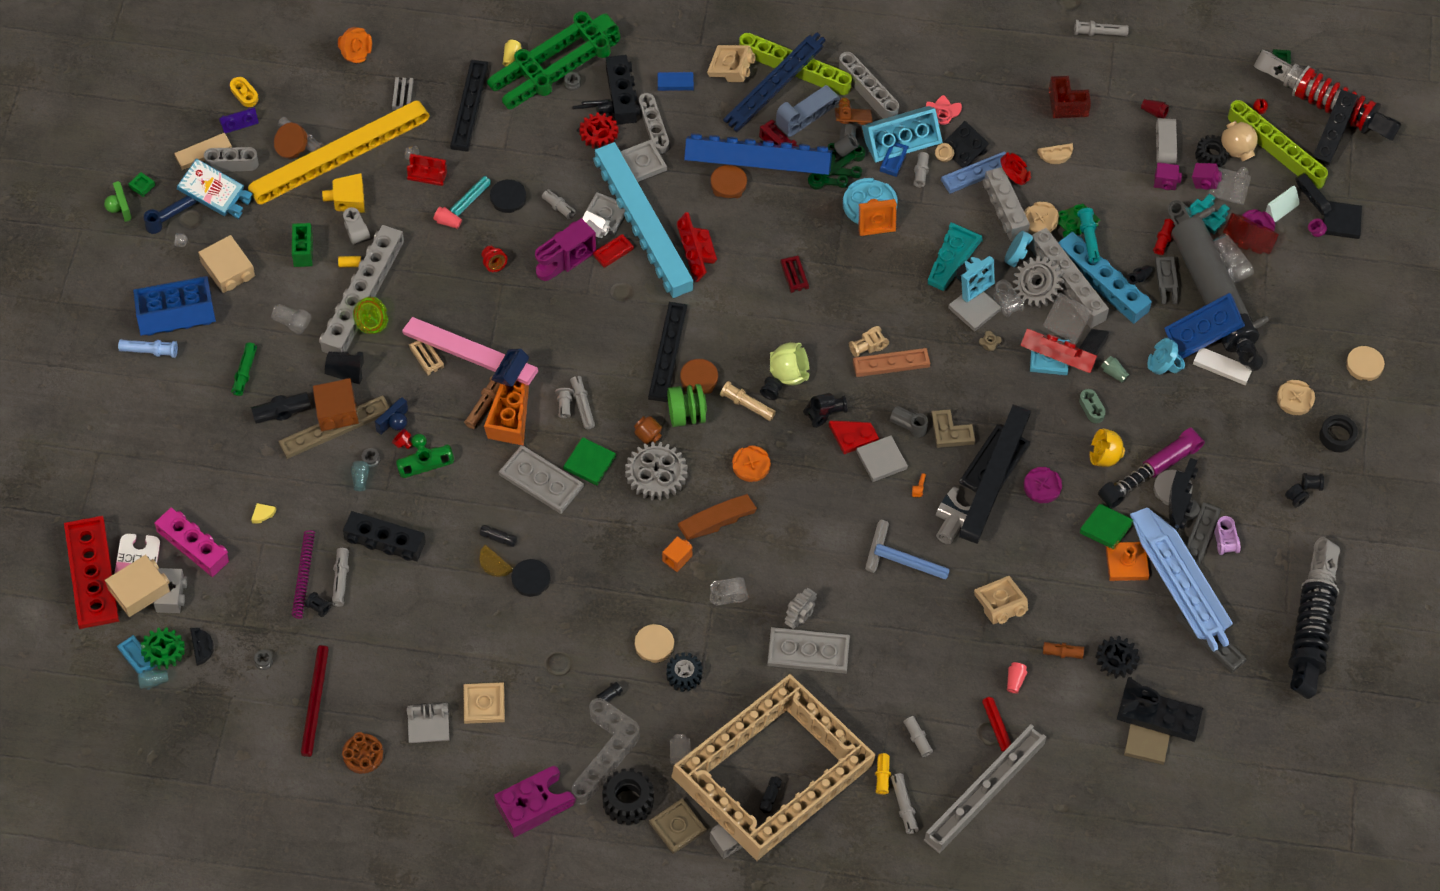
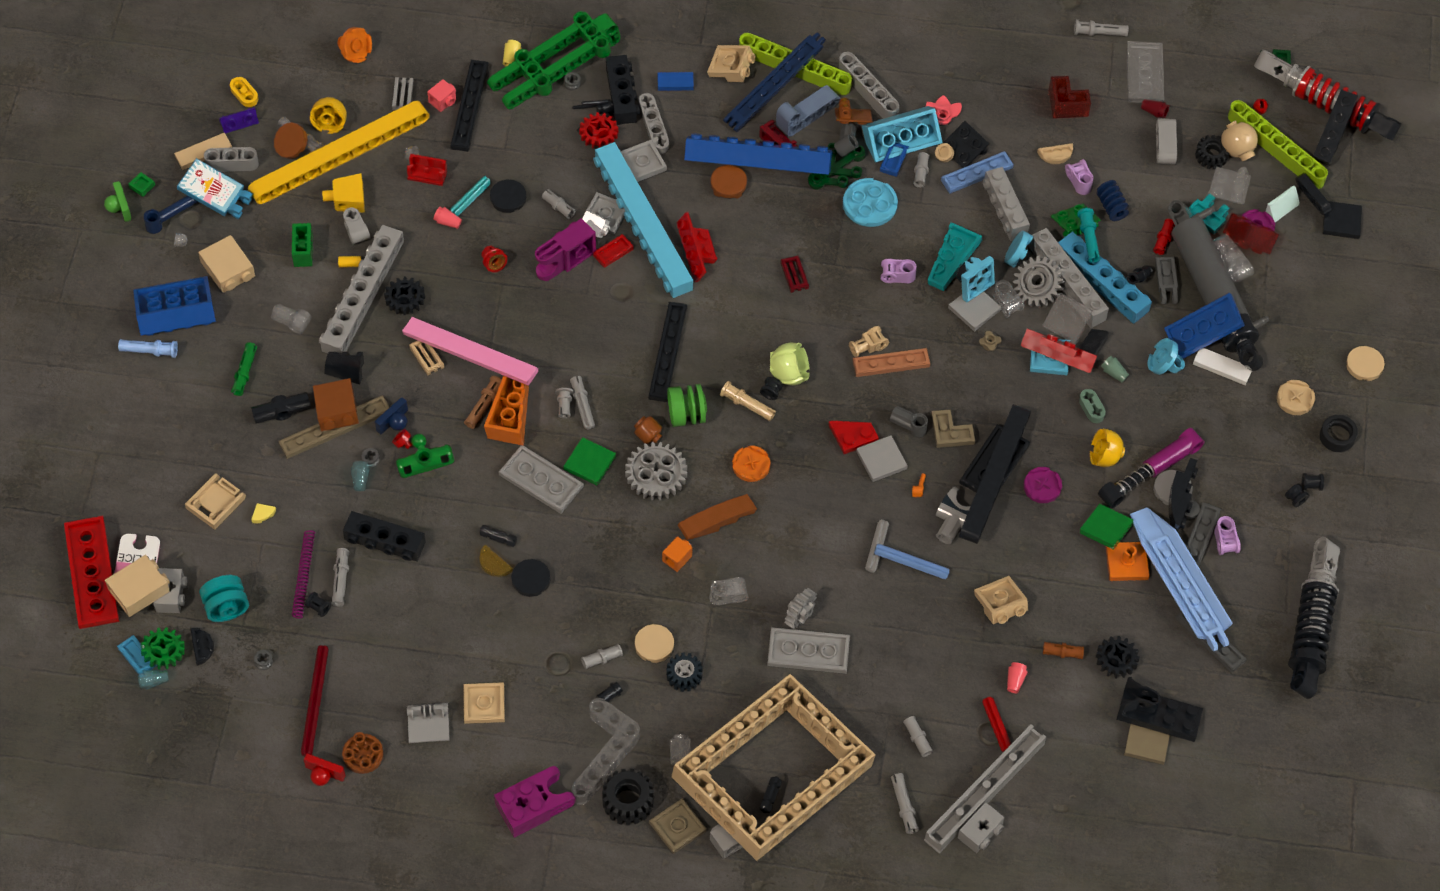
(210, 562): dark pink brick -> none
(217, 498): none -> tan container
(224, 598): none -> teal wheel
(323, 770): none -> red tile
(328, 115): none -> yellow cylinder
(370, 315): clear neon green tile -> none
(404, 295): none -> black gear
(442, 95): none -> coral brick
(510, 367): dark blue slope -> none
(601, 656): none -> light grey pin
(699, 372): dark orange tile -> none
(820, 408): black piece -> none
(841, 405): black bush -> none
(877, 217): orange tile -> none
(882, 774): yellow axle -> none
(897, 271): none -> lavender piece
(986, 818): none -> light grey brick
(1015, 168): red tile -> none
(1042, 216): tan tile -> none
(1080, 177): none -> lavender piece
(1113, 200): none -> dark blue piece
(1145, 71): none -> clear tile
(1167, 176): magenta brick -> none
(1206, 176): magenta brick -> none
(1319, 231): magenta bush -> none

